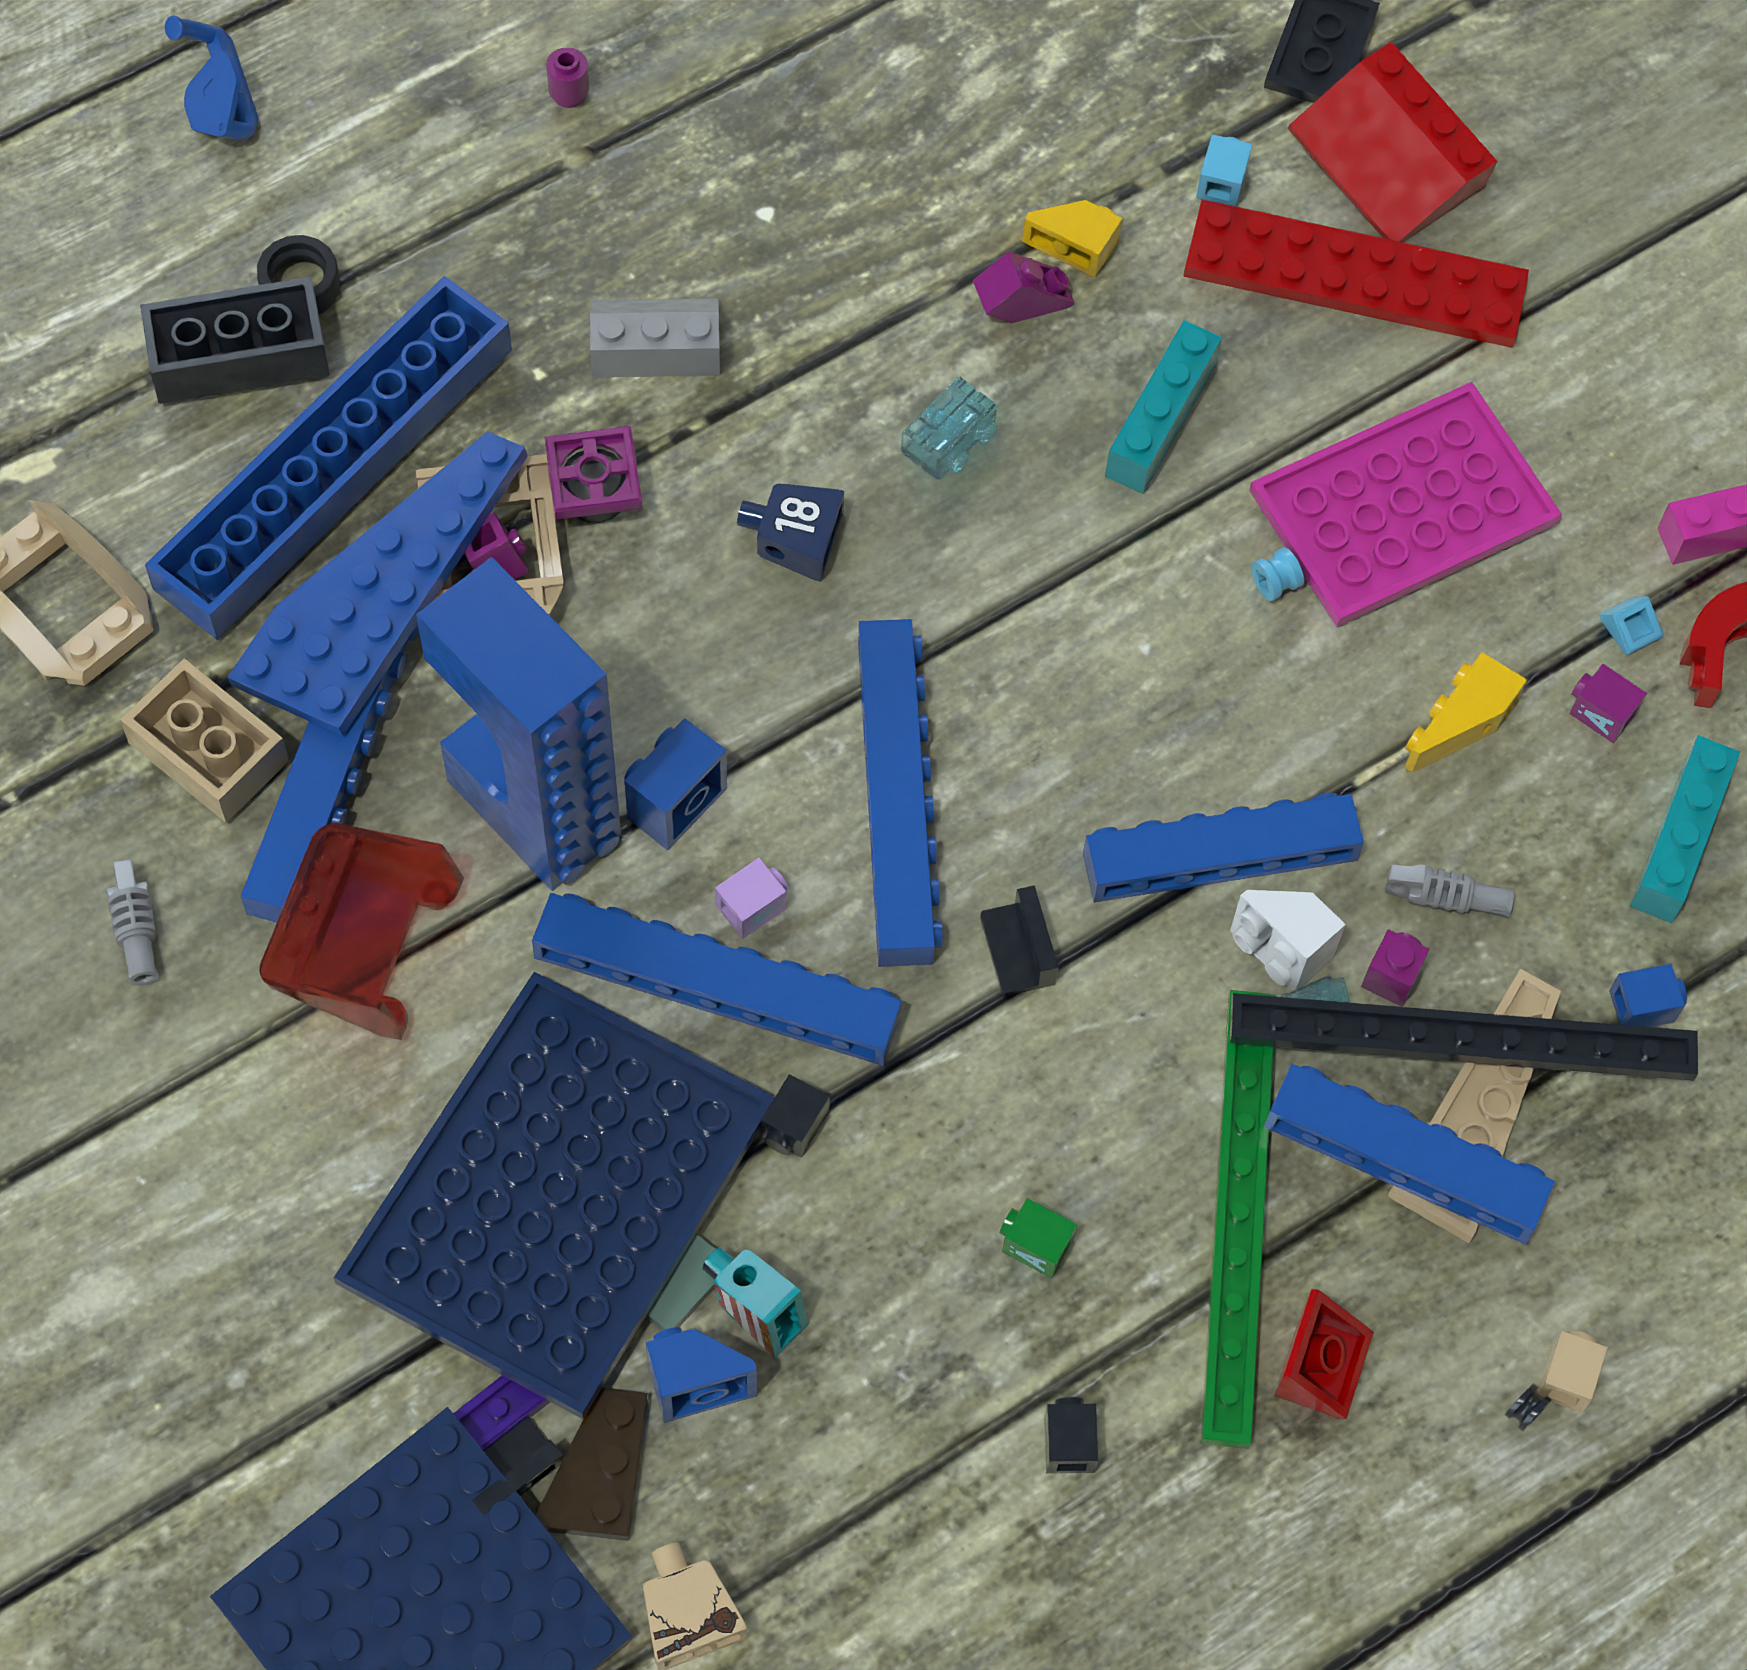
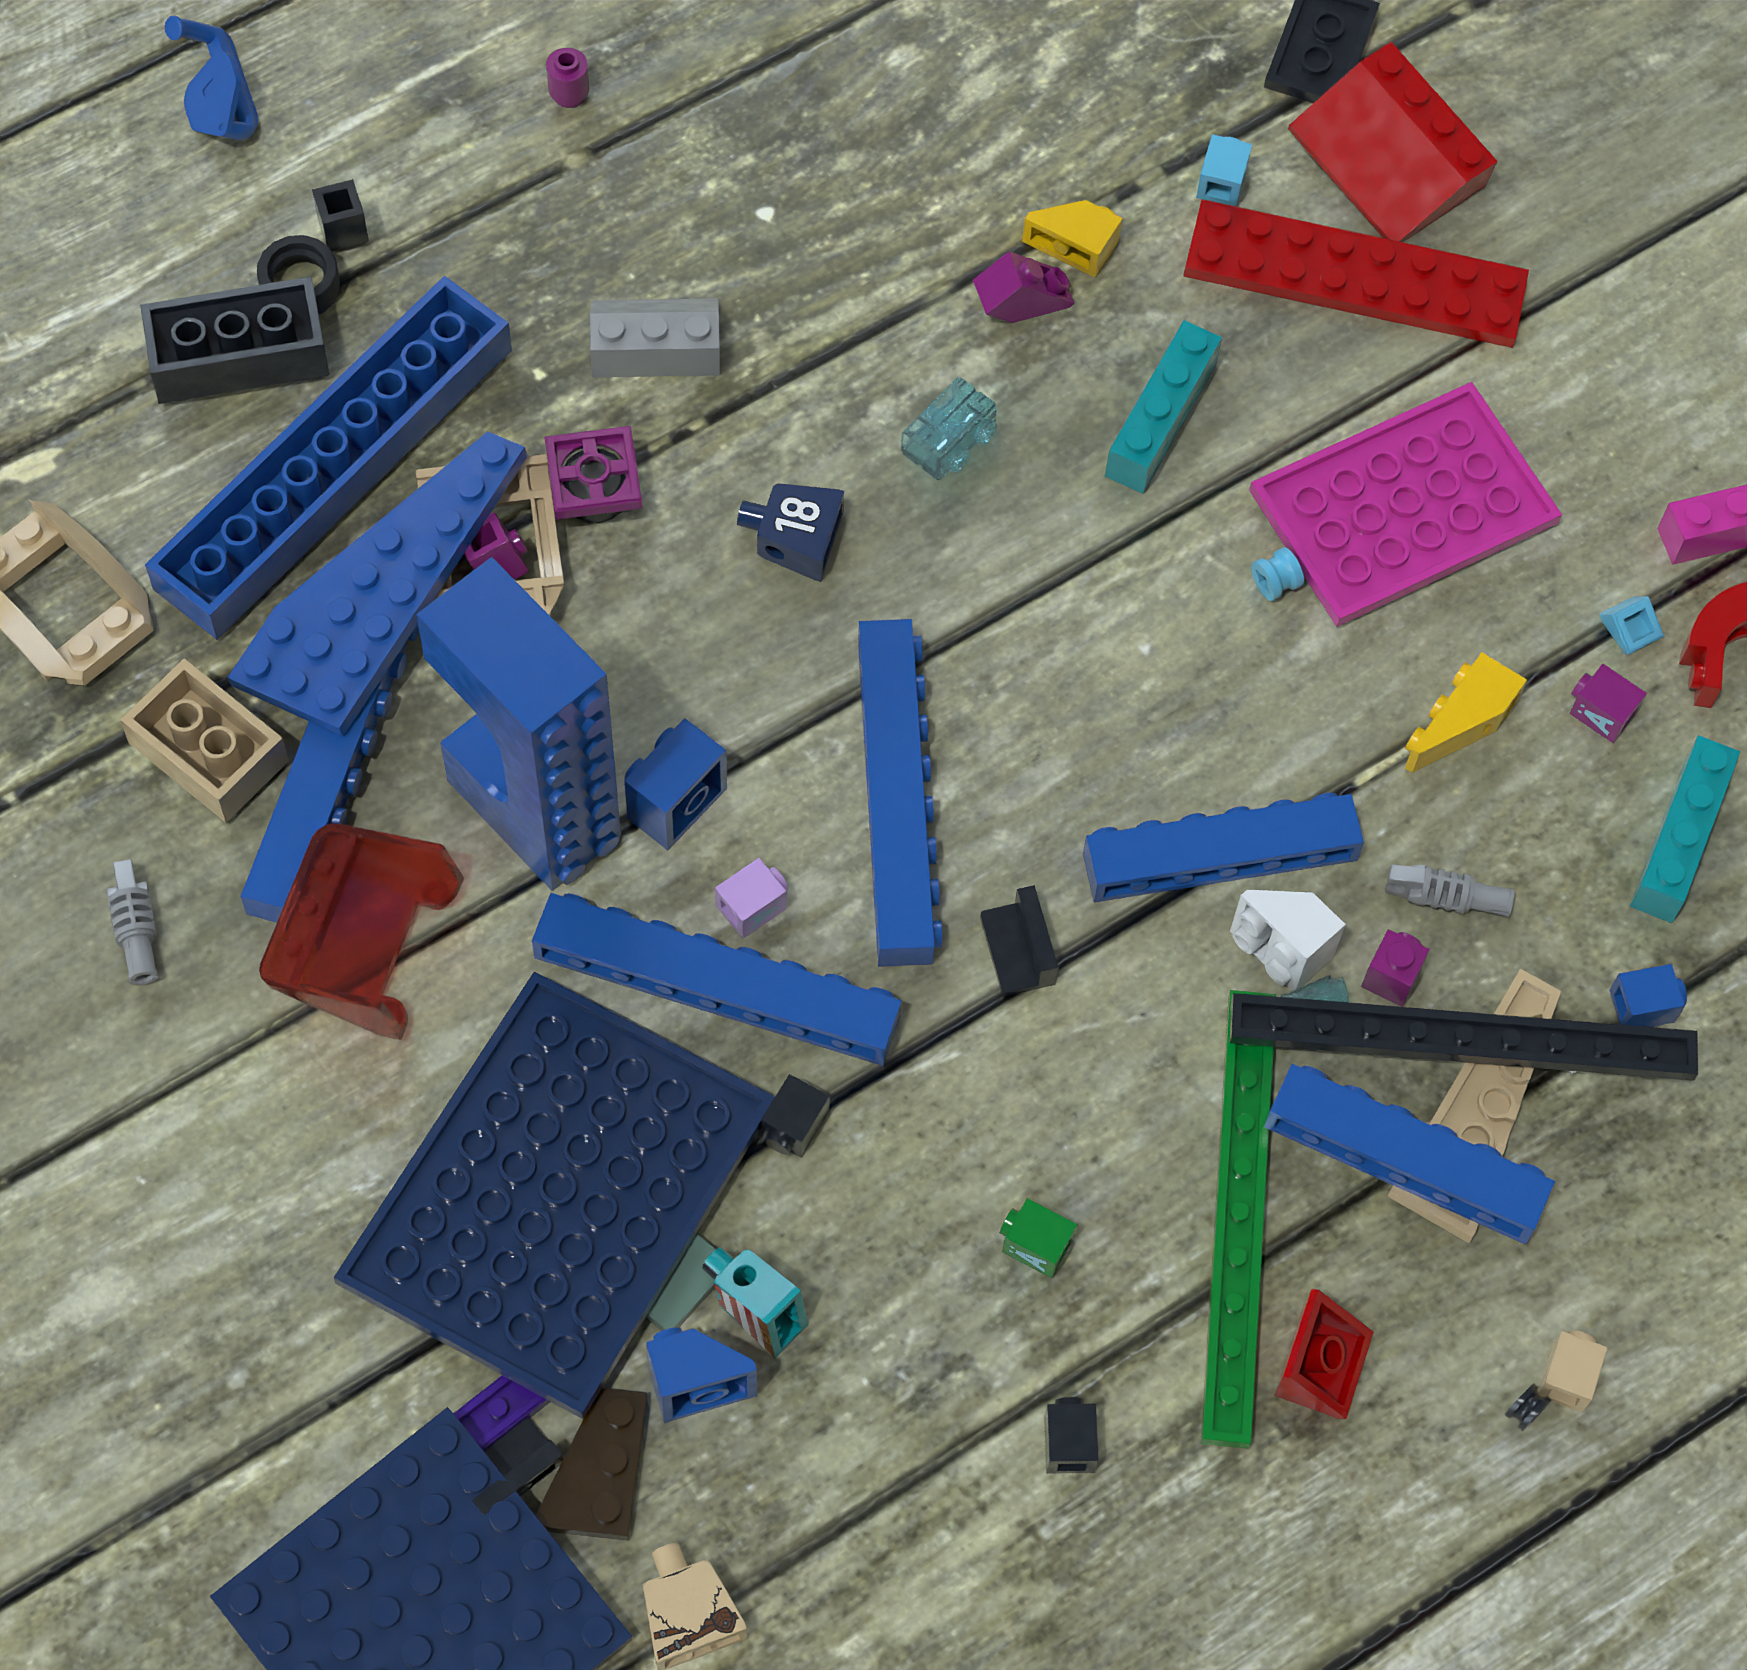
(340, 215): none -> black brick

